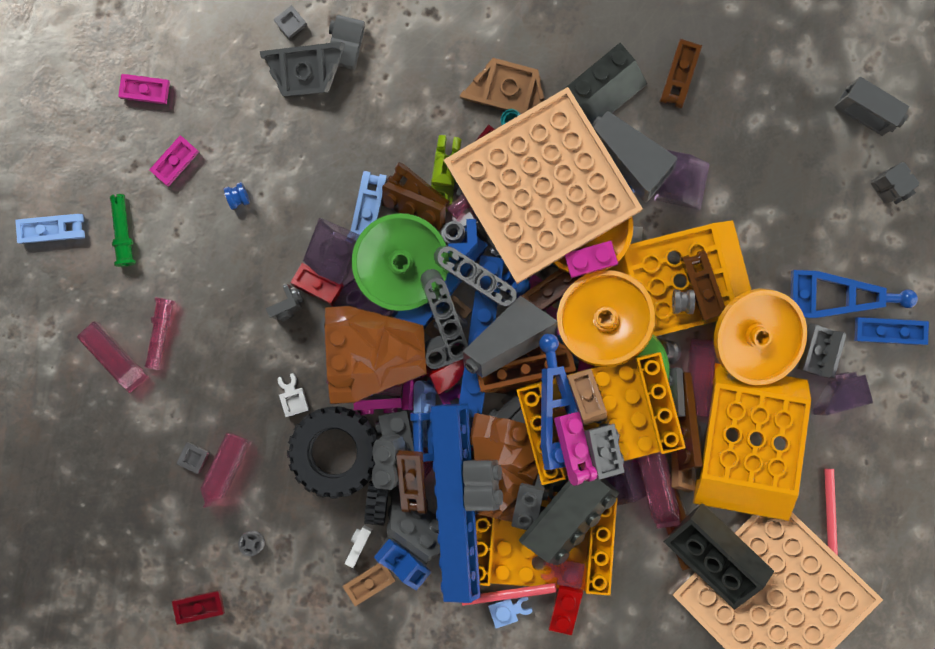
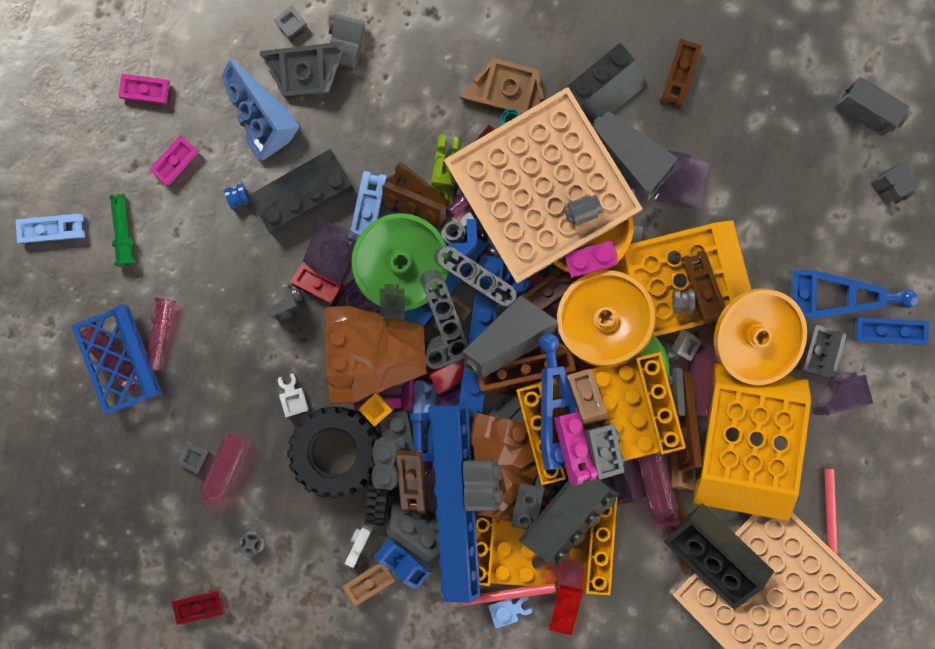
(136, 352): none -> blue fence
(264, 117): none -> medium blue wedge
(300, 192): none -> pearl dark grey slope
(375, 409): none -> light orange plate
(392, 301): none -> clear smoke brick
(583, 209): none -> dark grey brick
(686, 345): none -> flat silver plate

